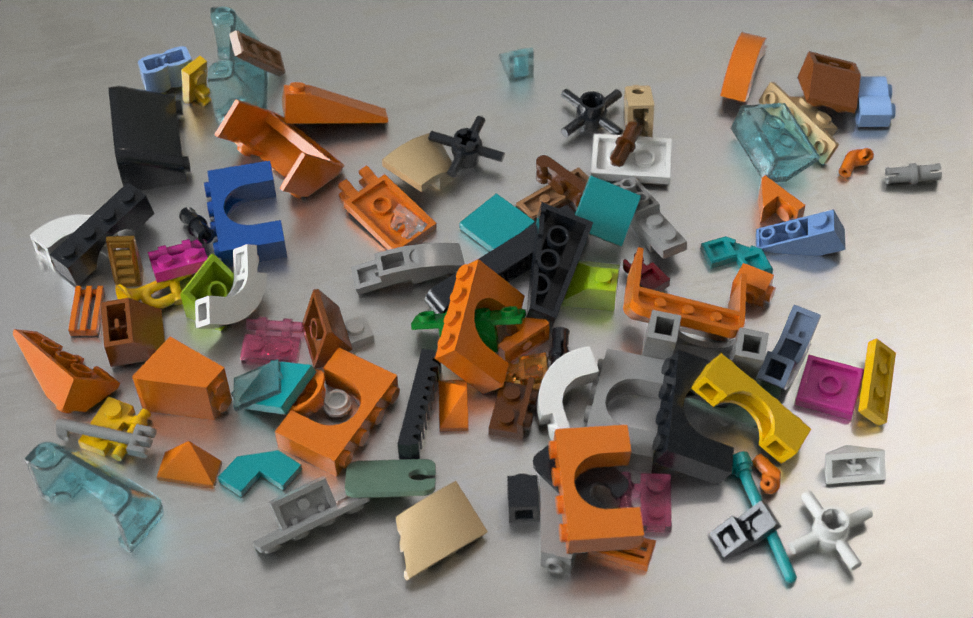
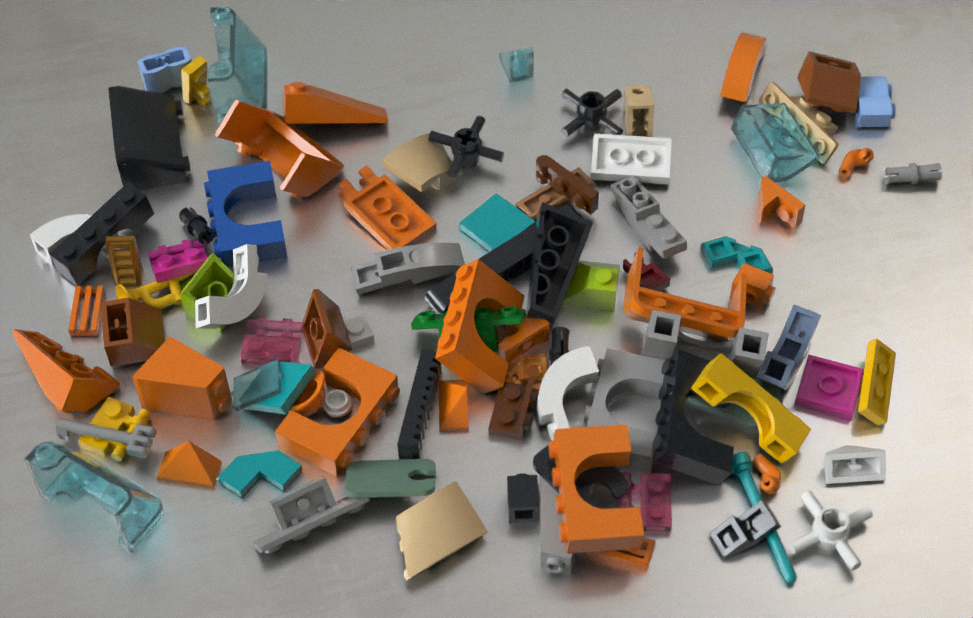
(257, 53): medium nougat tile -> none
(406, 217): clear tile -> none
(608, 208): teal tile -> none
(625, 144): reddish brown axle -> none
(807, 235): medium blue slope -> none

